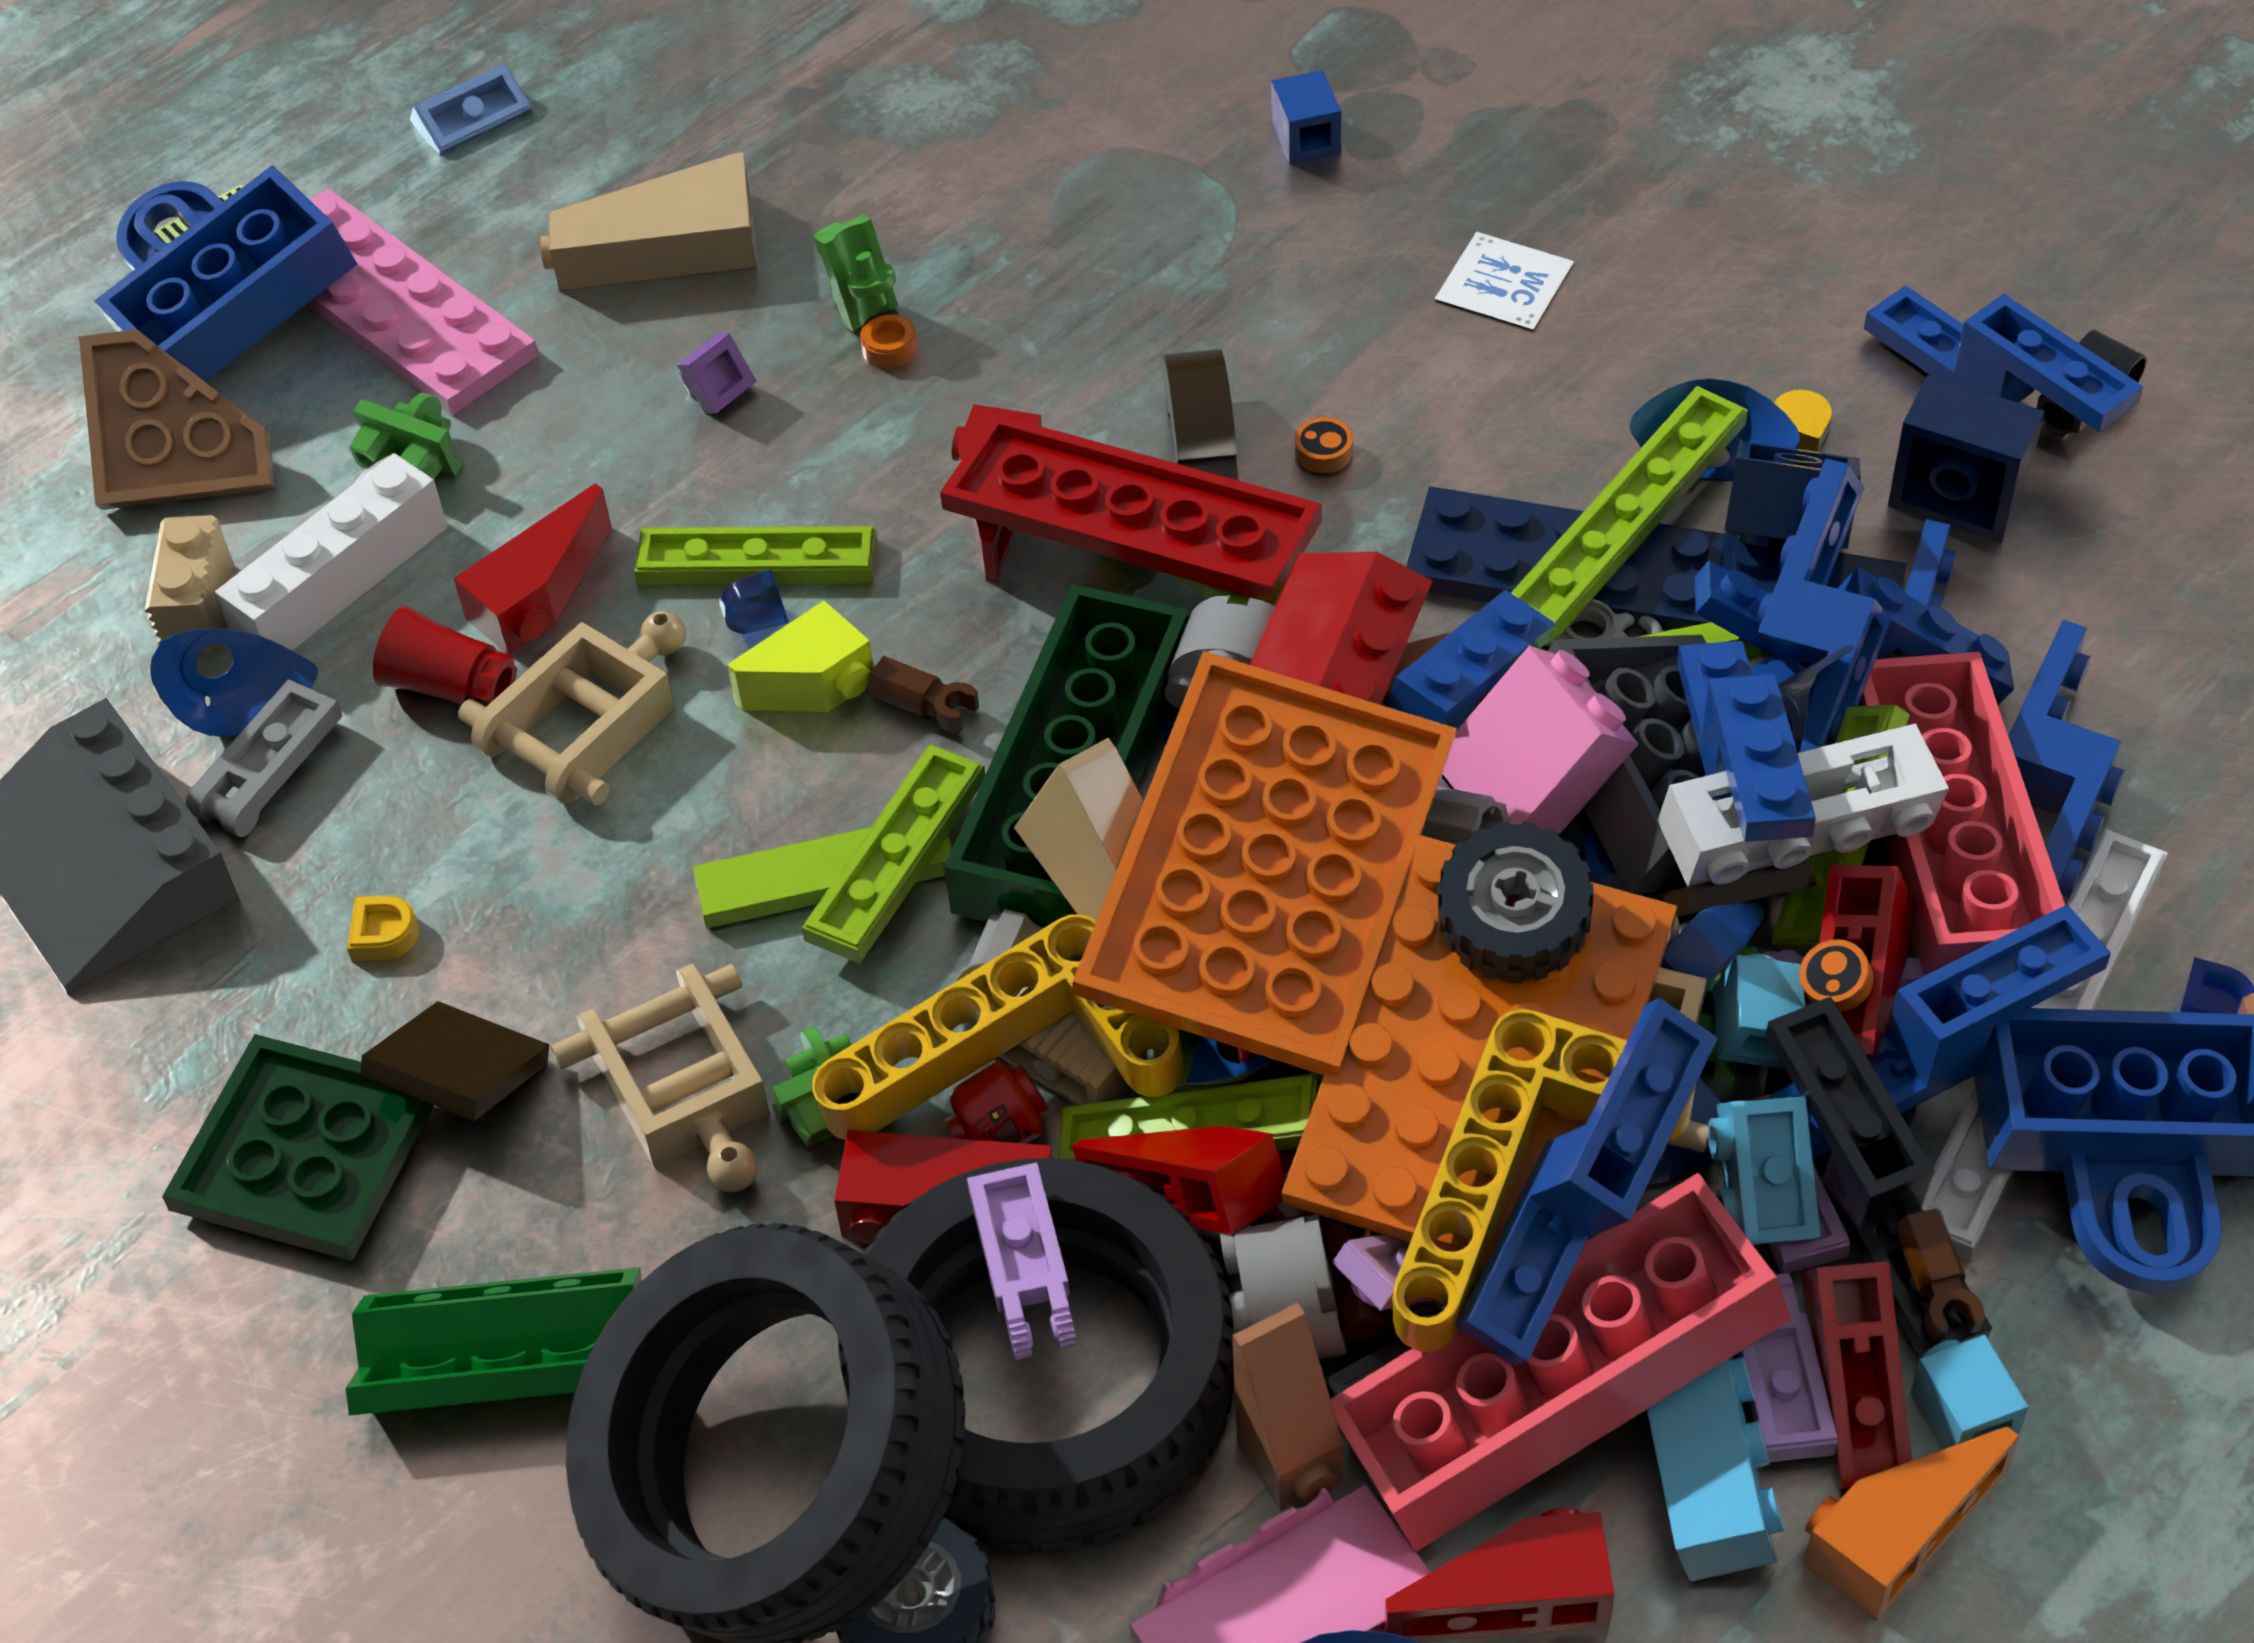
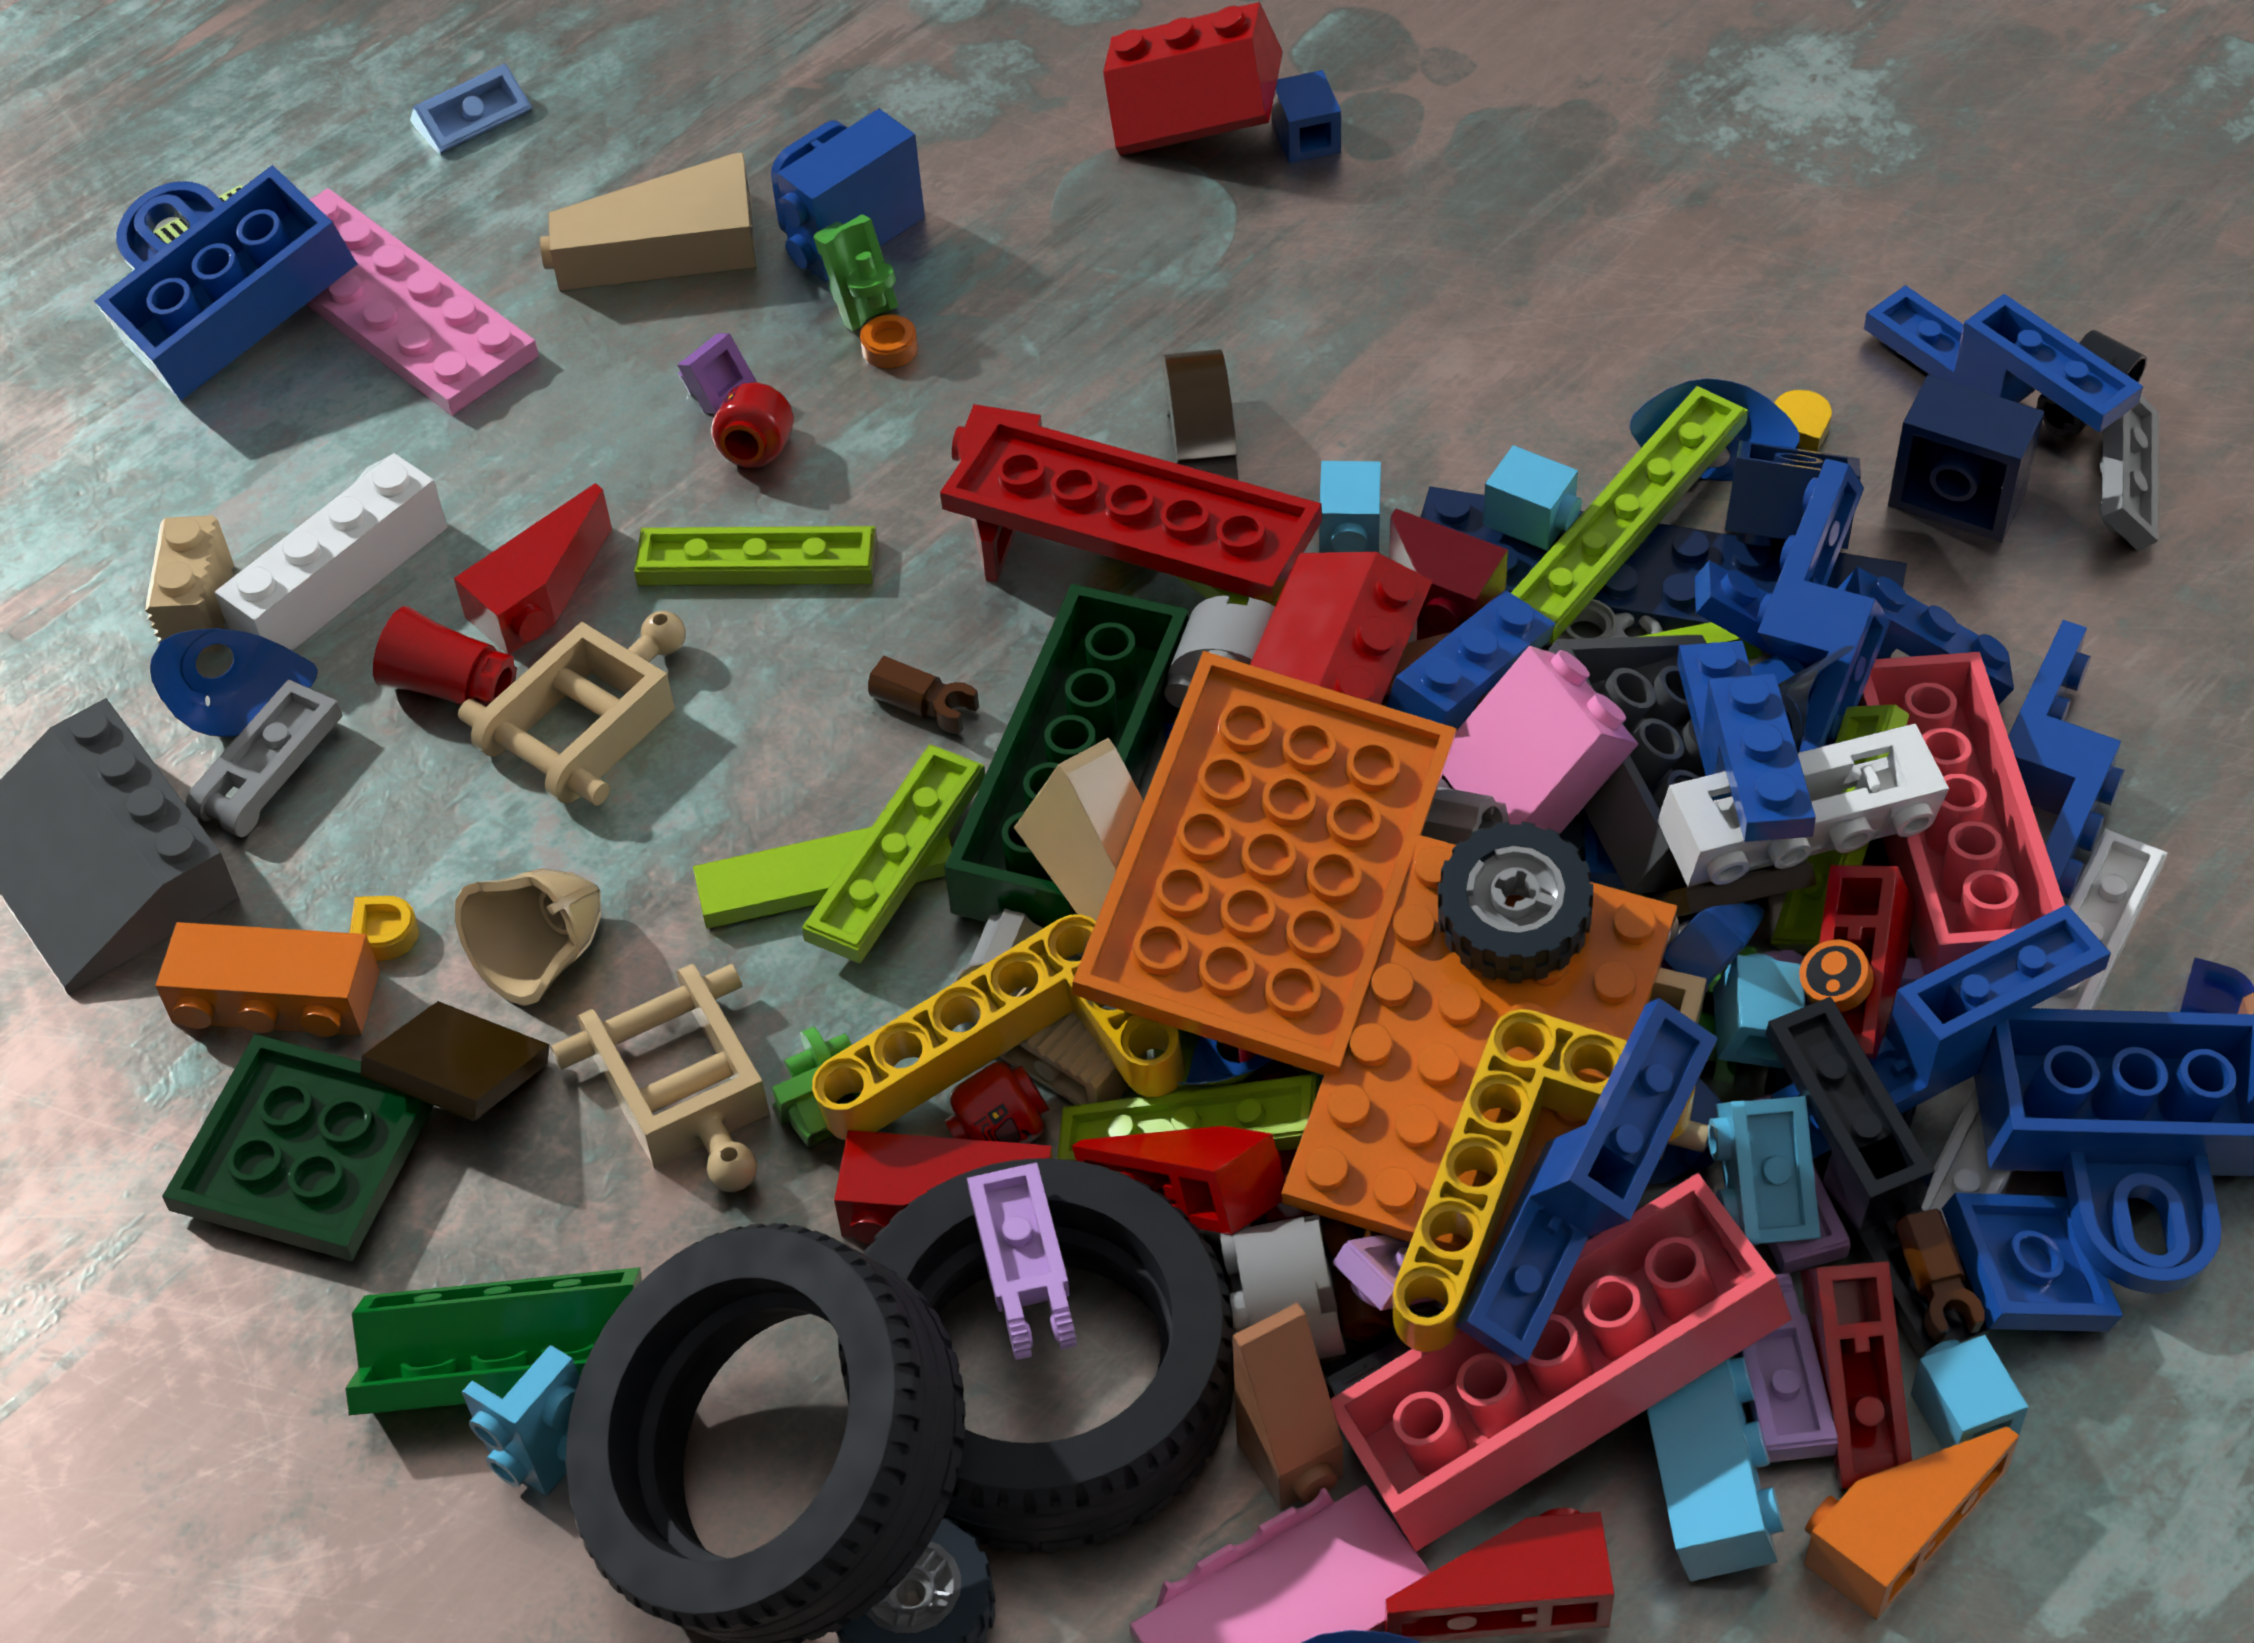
(163, 429): medium nougat plate -> none
(268, 979): none -> orange brick
(410, 431): bright green hips -> none
(526, 929): none -> tan helmet
(529, 1424): none -> medium azure bracket
(752, 425): none -> red head
(753, 604): clear blue tile -> none
(804, 665): neon yellow slope -> none
(845, 174): none -> blue brick
(1191, 78): none -> red slope
(1323, 445): orange tile -> none
(1350, 506): none -> medium azure brick
(1462, 567): none -> dark red slope
(1504, 280): white sticker -> none
(1531, 498): none -> medium azure brick
(1931, 564): blue plate -> none
(2029, 1263): none -> blue plate
(2132, 476): none -> light grey plate

